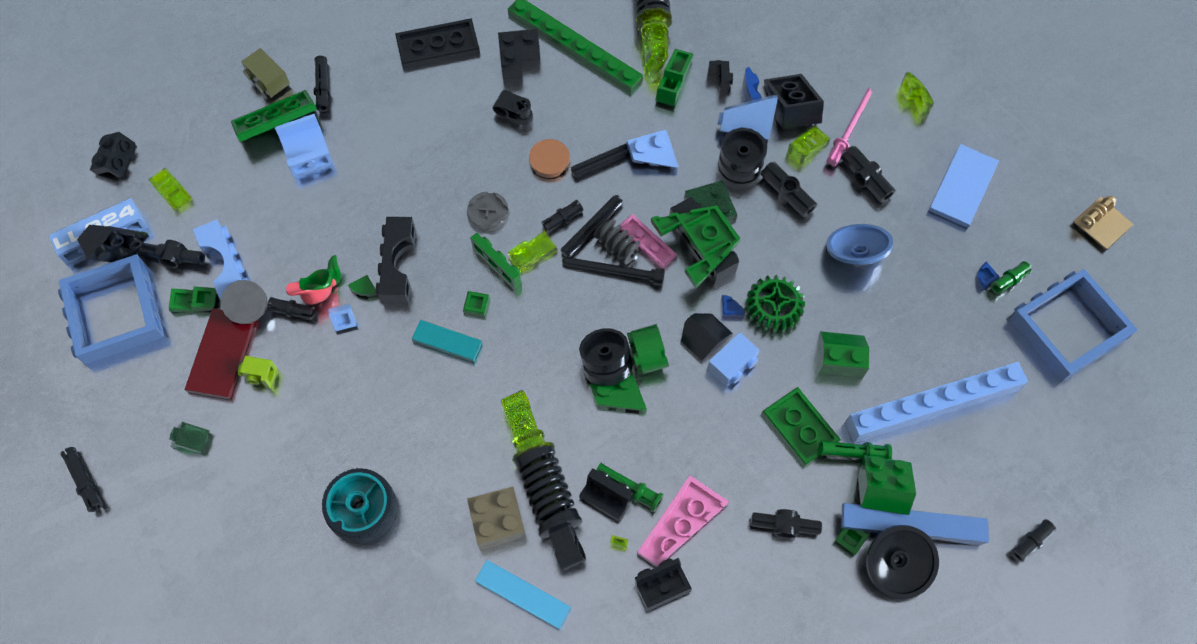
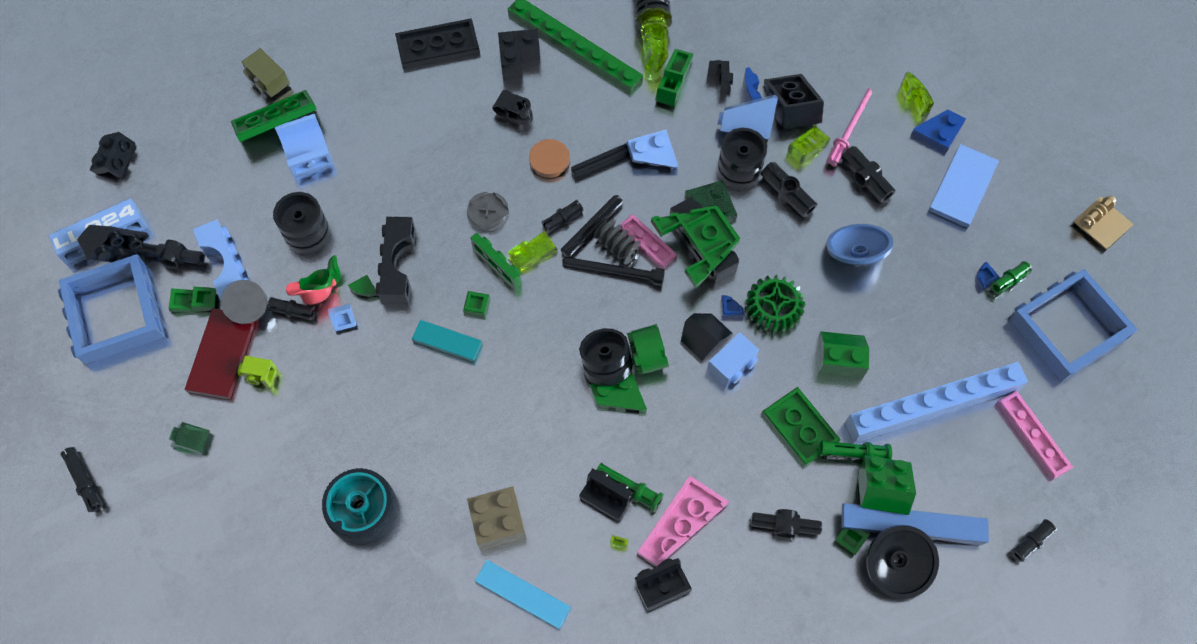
(170, 189): clear neon green slope -> none
(300, 219): none -> black wheel
(321, 88): black pin -> none
(544, 482): black piece -> none
(940, 130): none -> blue wing
(1034, 435): none -> bright pink tile

